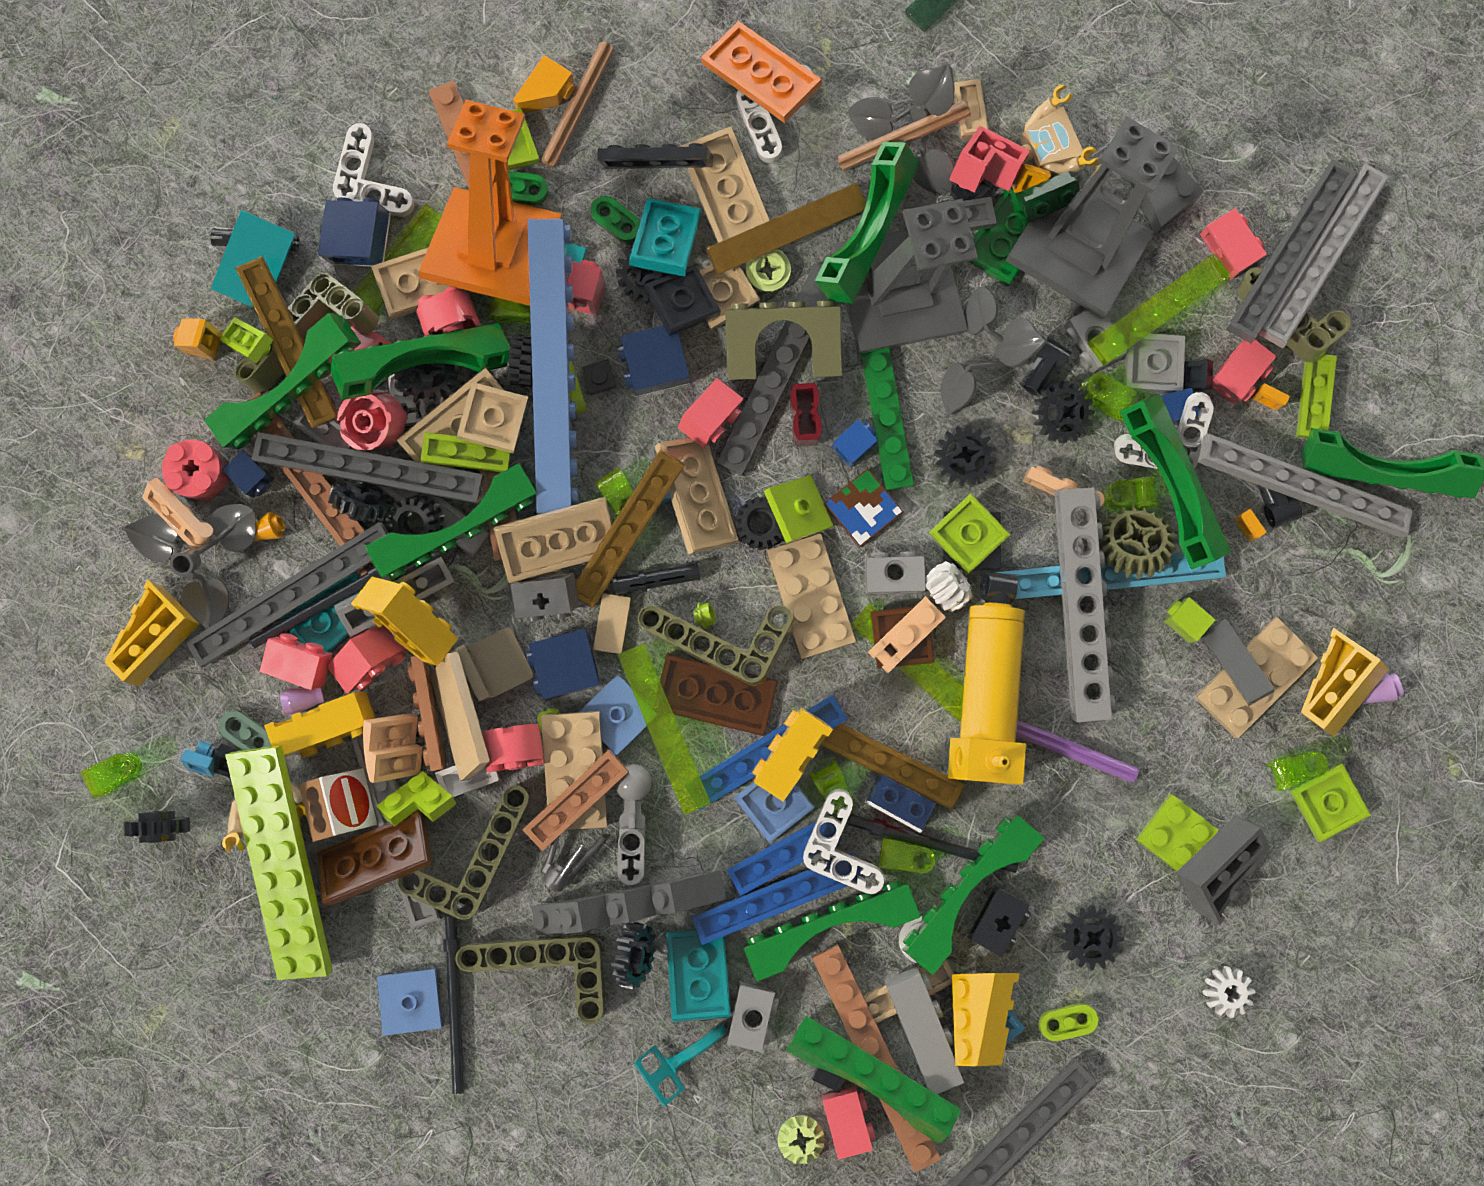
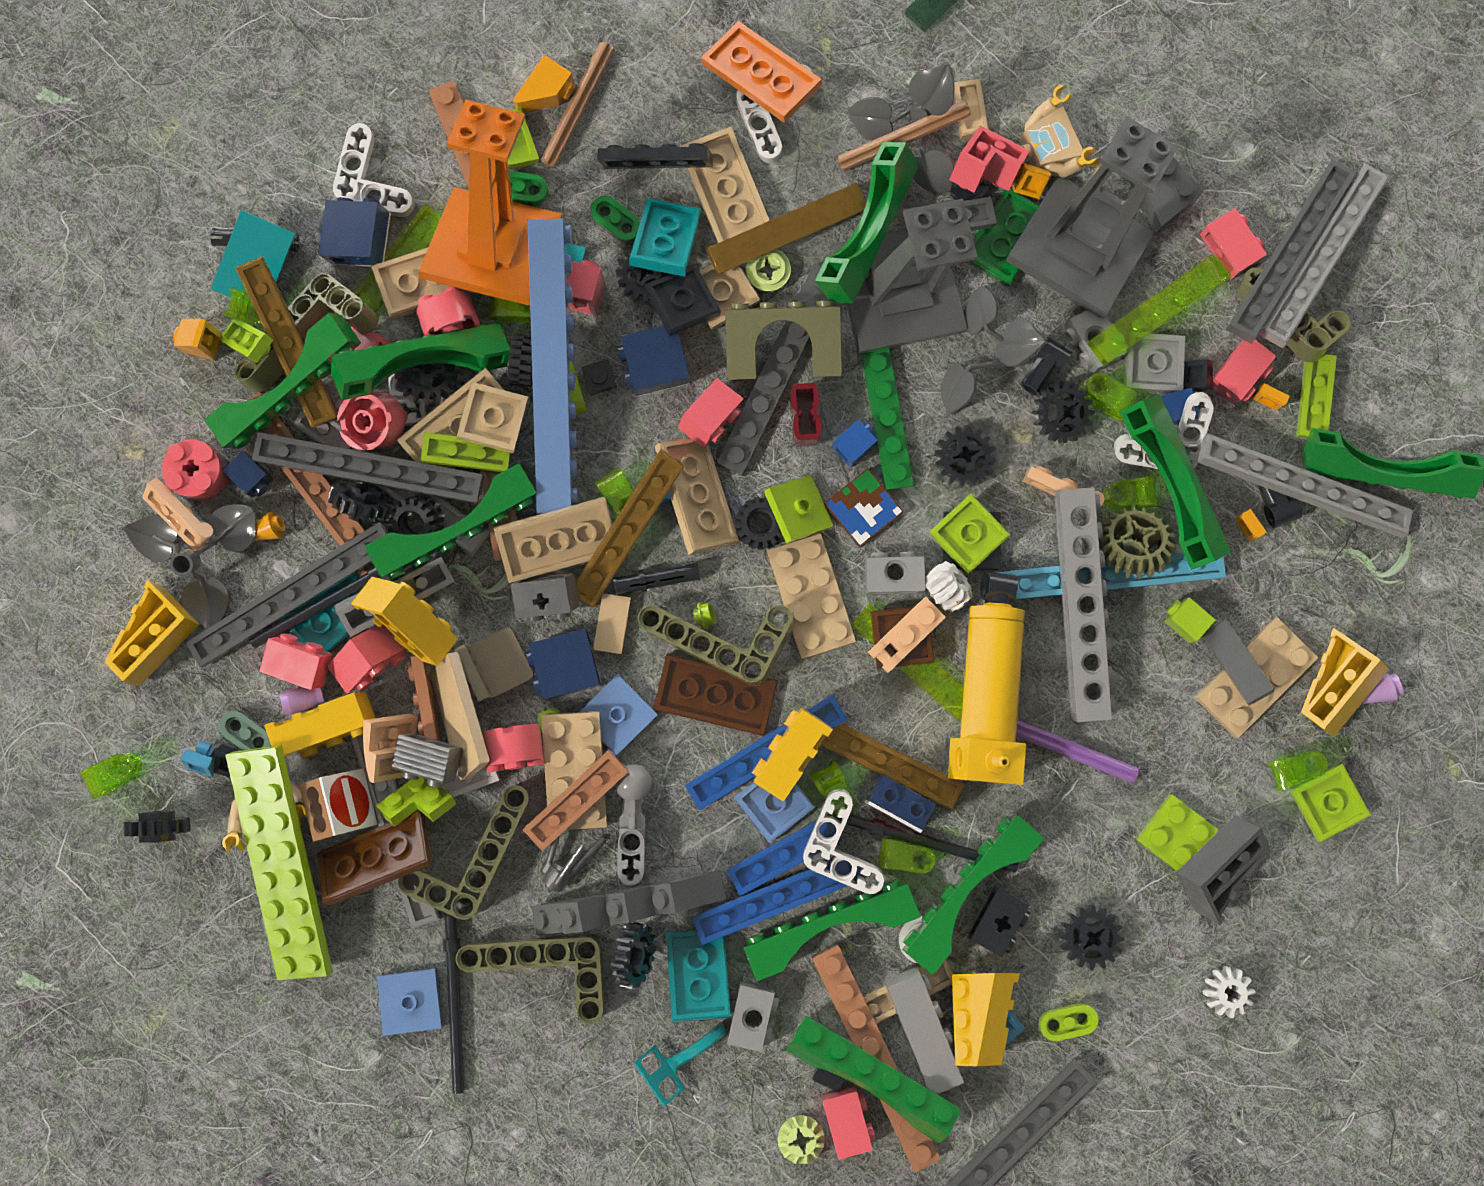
(241, 308): none -> clear neon green piece
(427, 759): none -> flat silver brick
(664, 729): clear neon green tile -> none
(1048, 196): dark green bracket -> none

